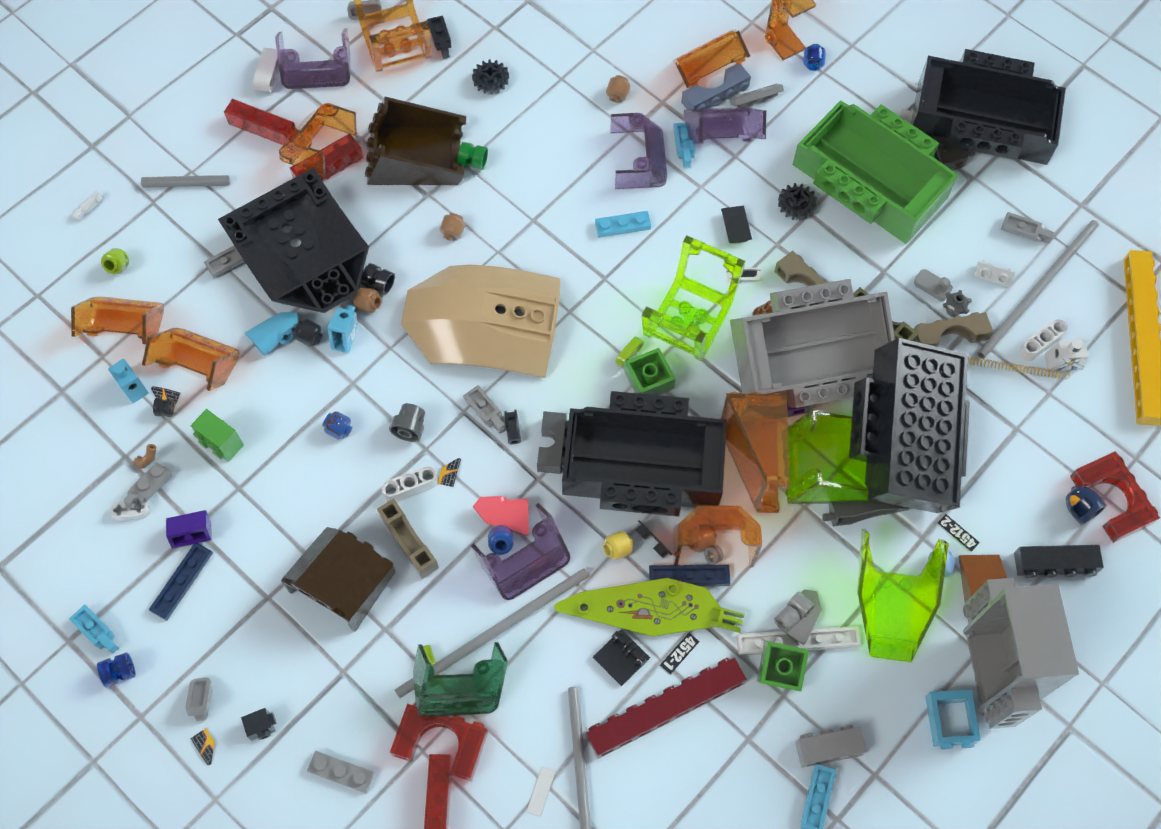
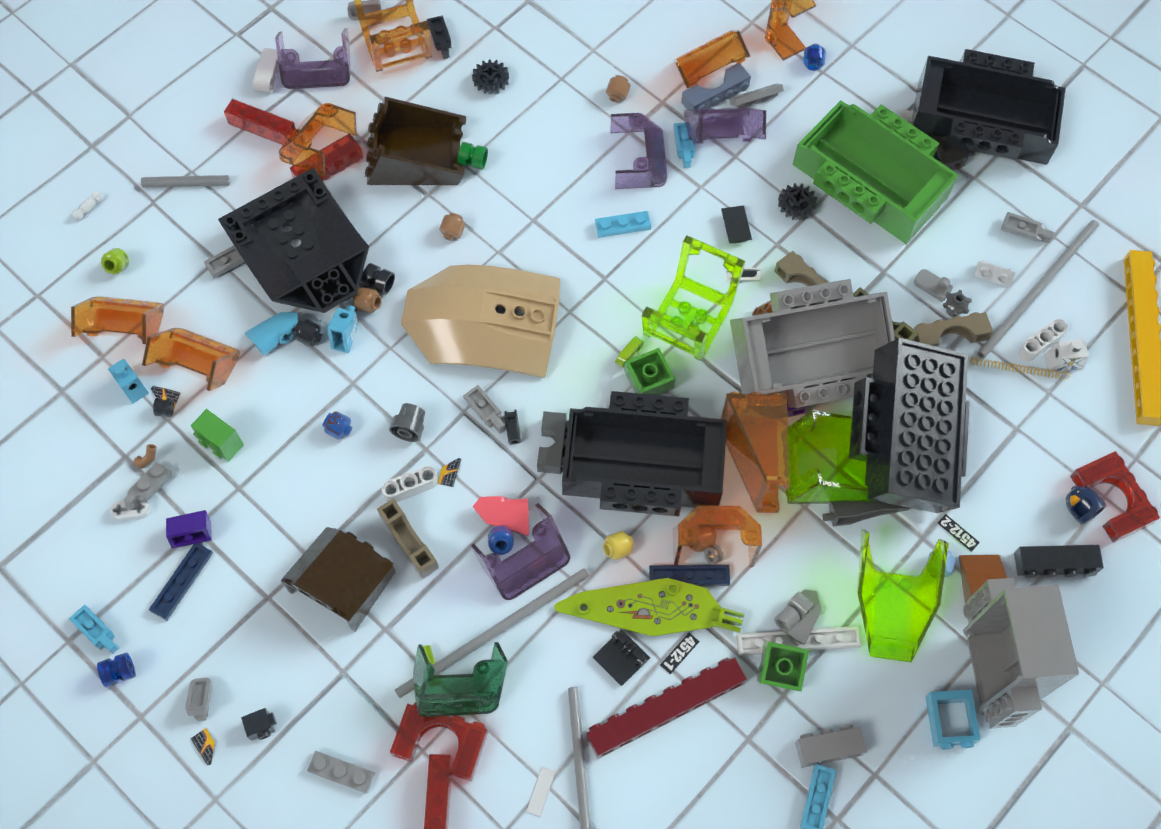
(660, 548): black piece -> none

